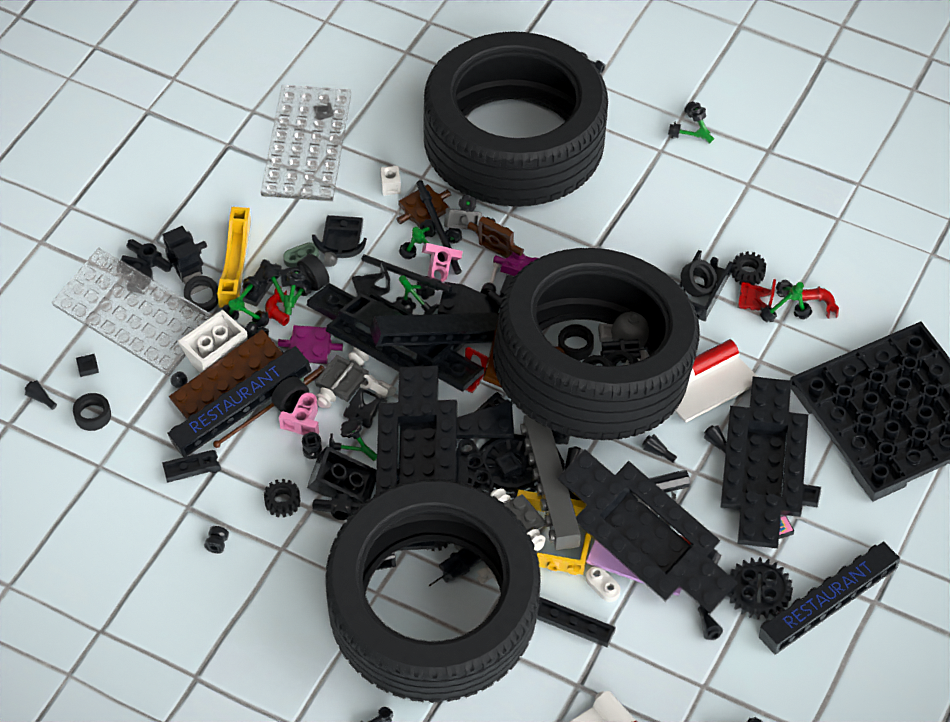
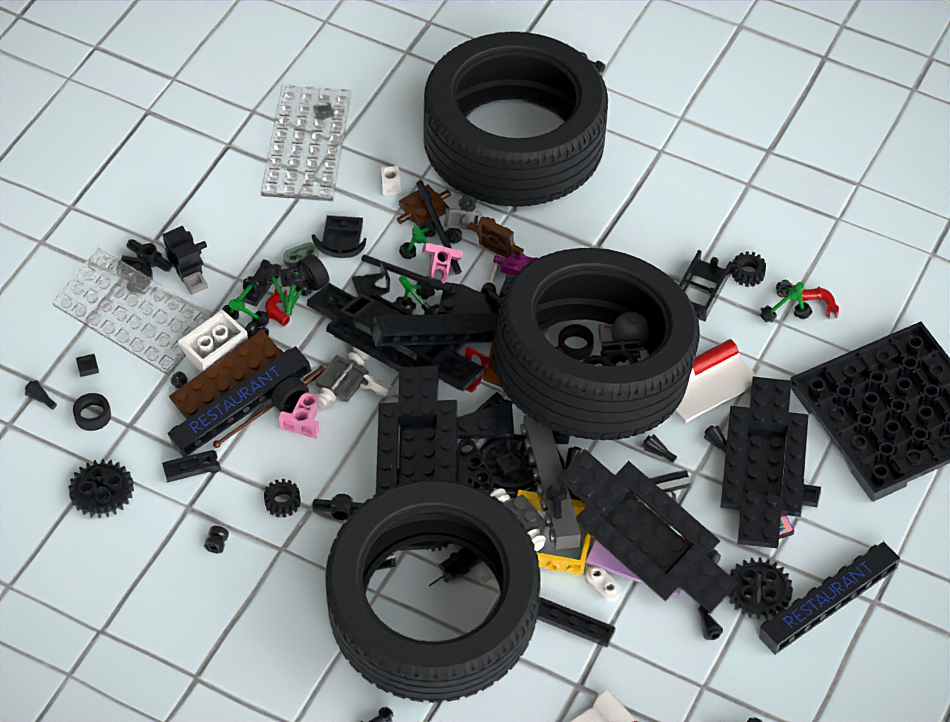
(101, 488): none -> black gear
(202, 281): black tyre -> none
(232, 274): yellow arch -> none
(311, 445): black wheel -> none
(312, 342): magenta plate -> none
(330, 259): dark grey hinge -> none
(341, 474): black slope -> none
(351, 429): black plant -> none
(359, 408): black piece -> none
(557, 498): none -> black bar
(697, 113): black plant -> none
(708, 274): black tyre -> none
(751, 295): red piece -> none

